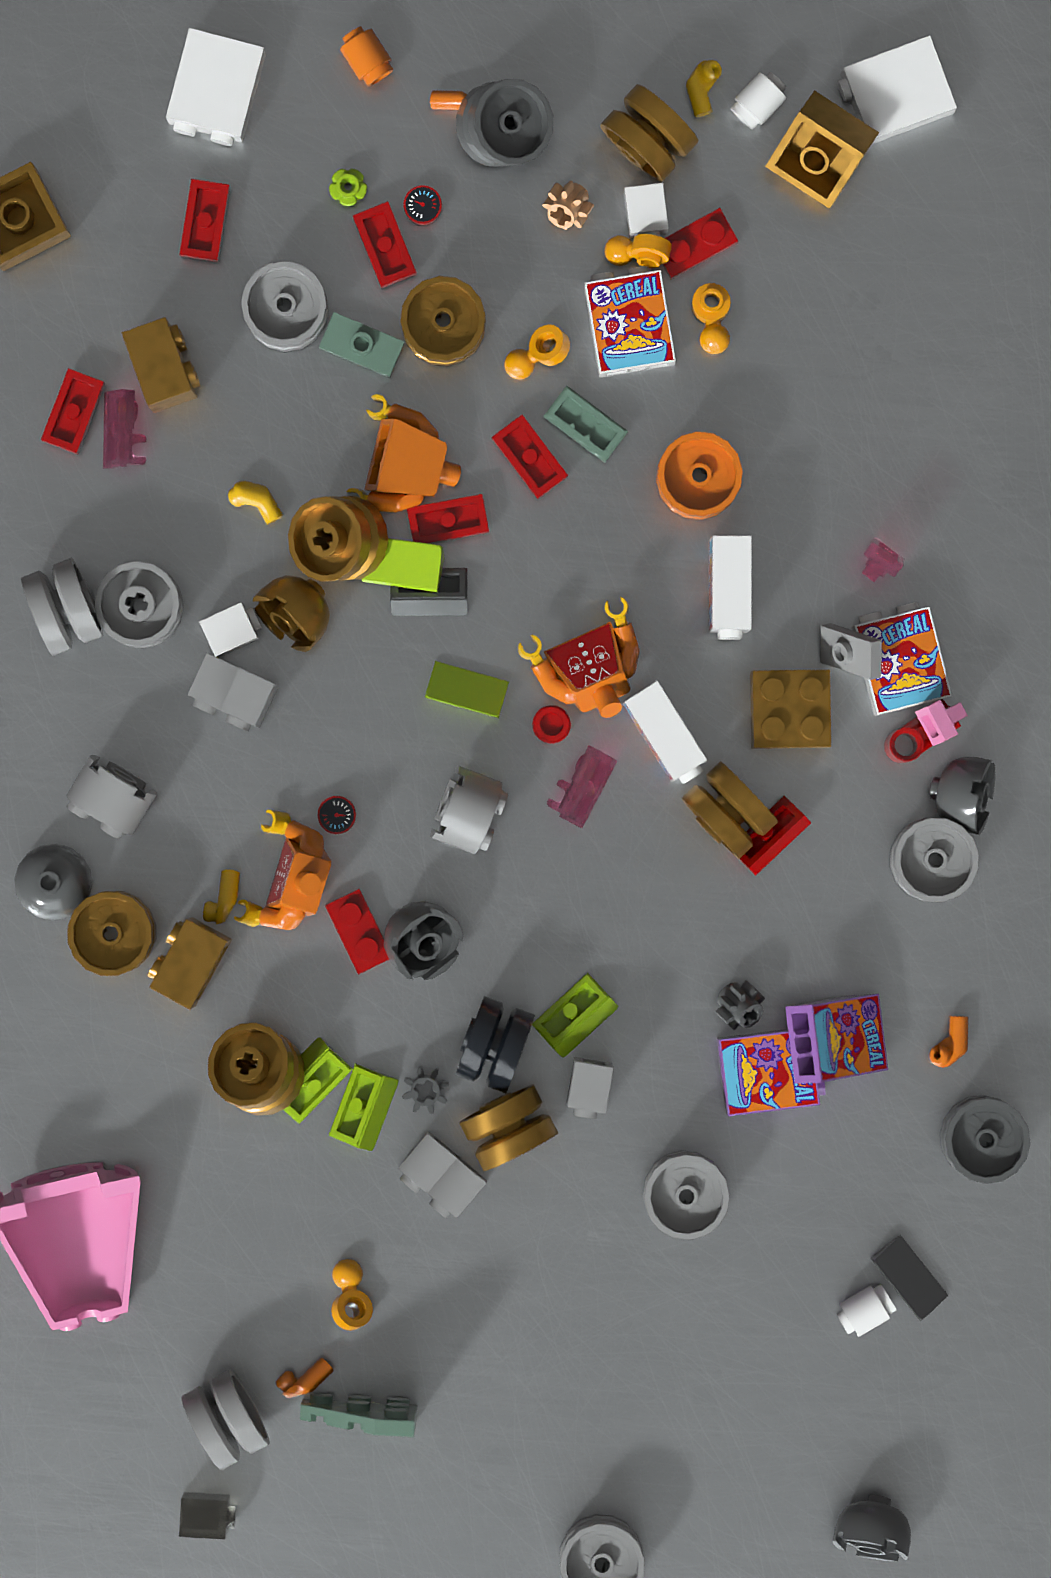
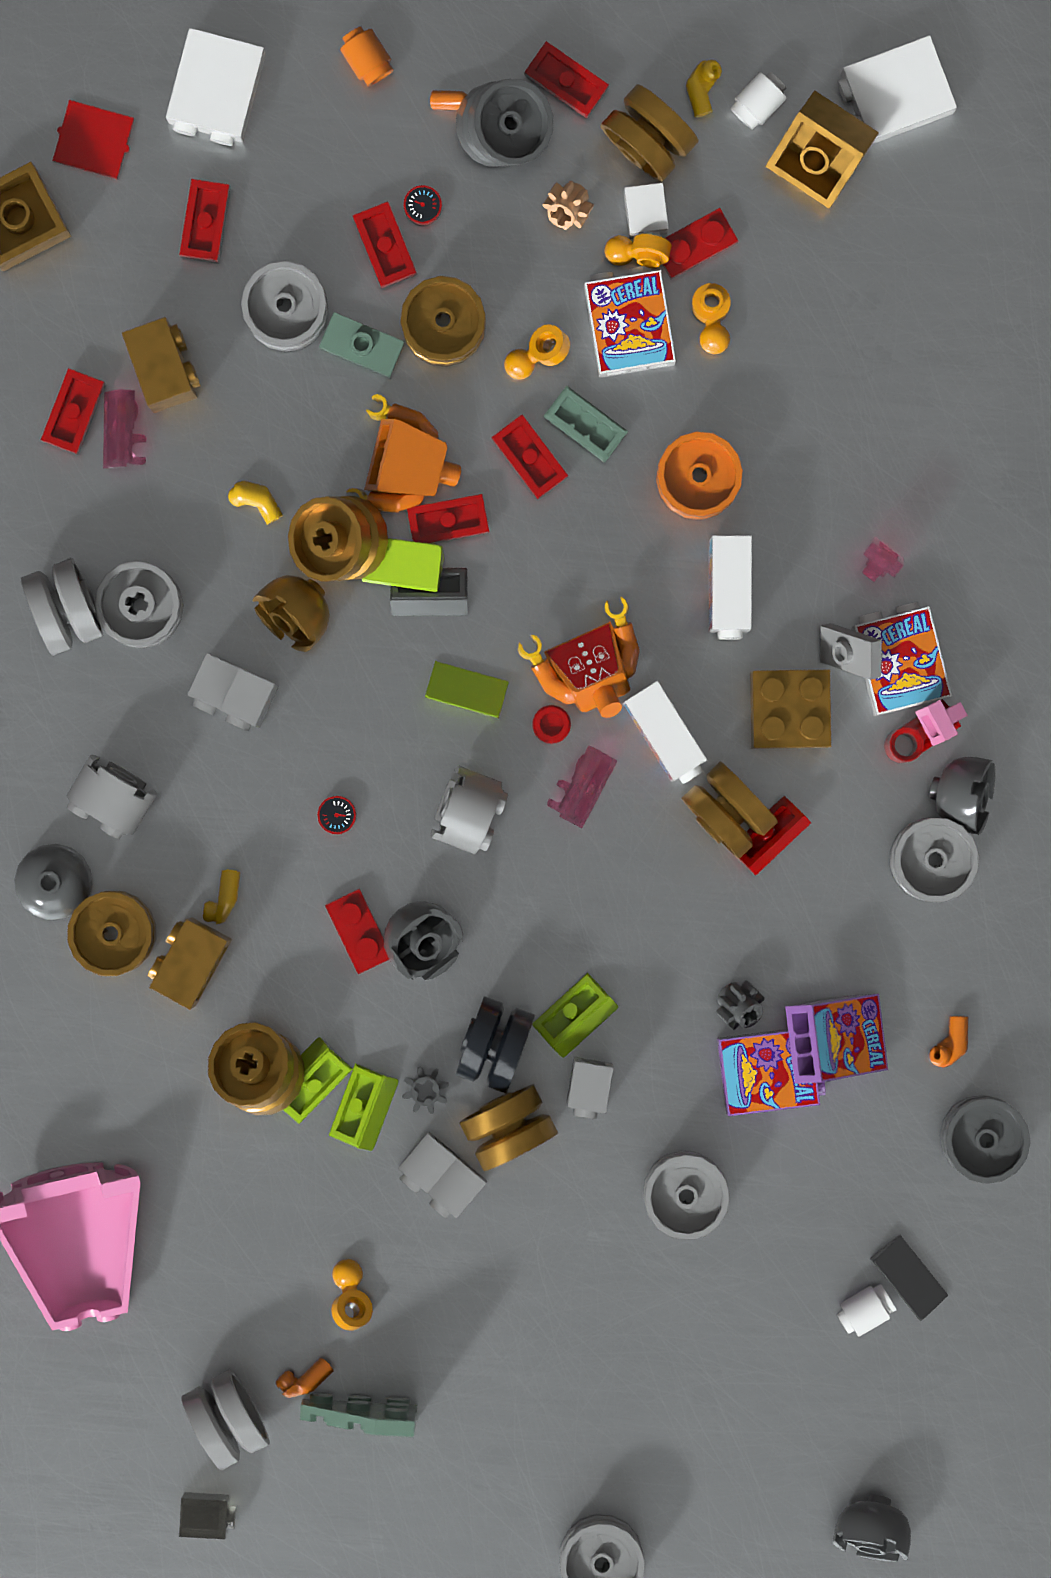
(93, 139): none -> red piece
(231, 629): white brick -> none
(297, 879): orange torso -> none
(351, 196): lime plate -> none
(566, 79): none -> red plate

